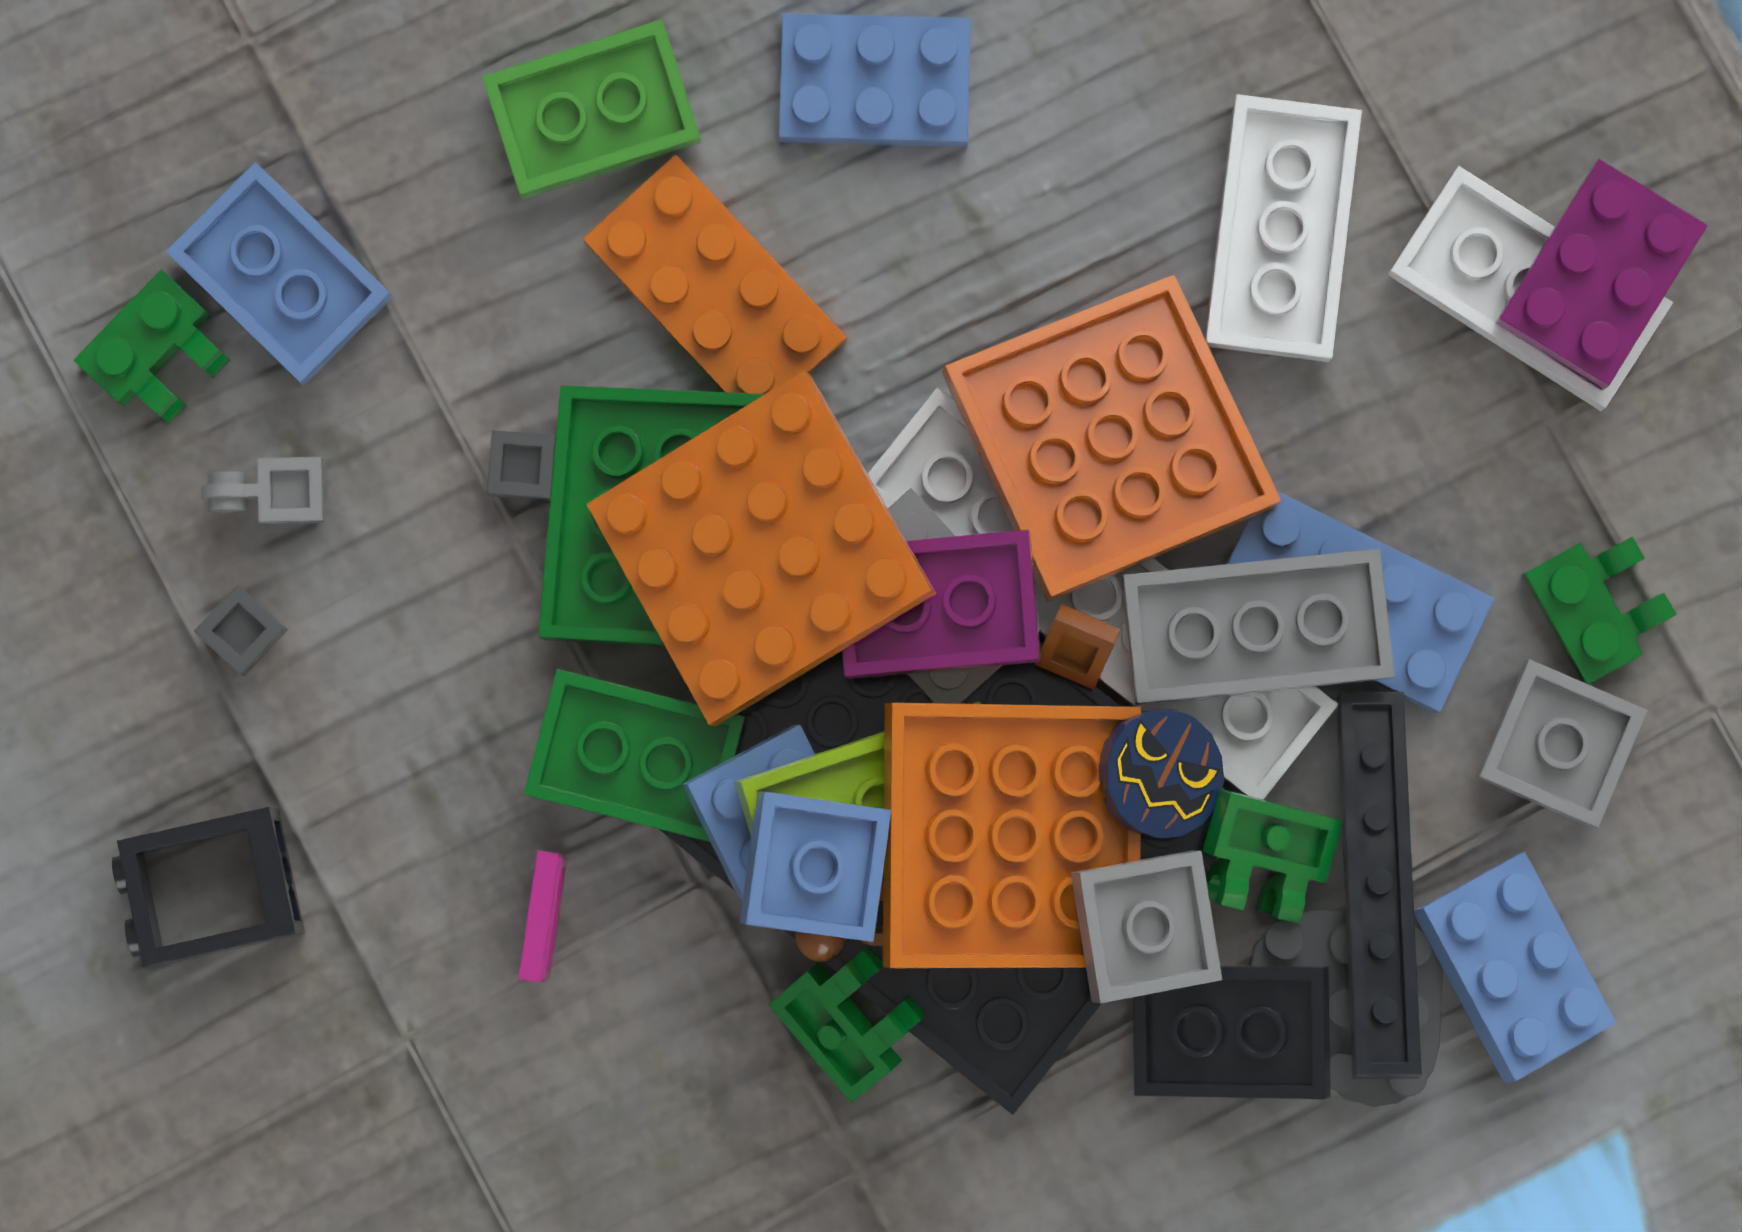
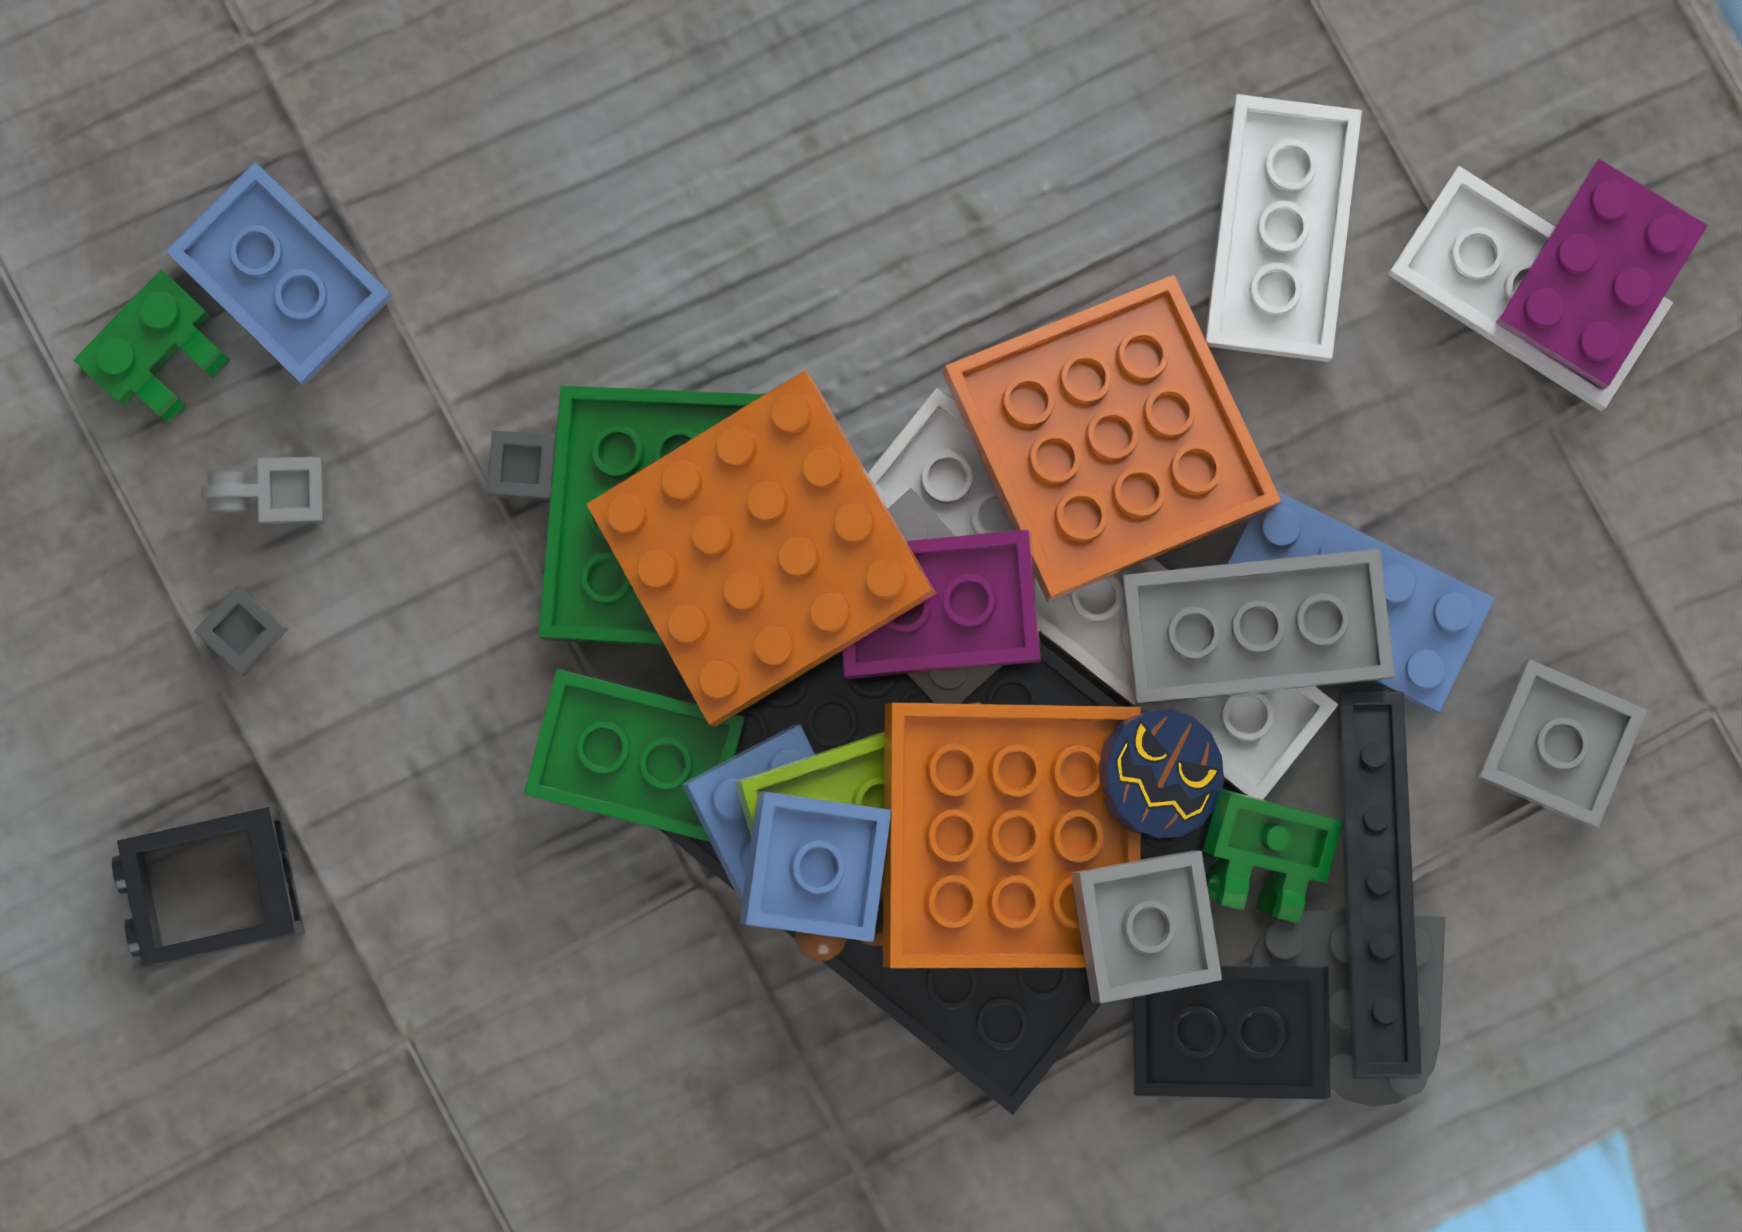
(543, 917): dark pink tile -> none
(591, 109): bright green plate -> none
(712, 284): orange plate -> none
(837, 1031): green plate -> none
(874, 80): medium blue plate -> none
(1077, 646): dark orange plate -> none
(1514, 967): medium blue plate -> none
(1584, 612): green plate -> none

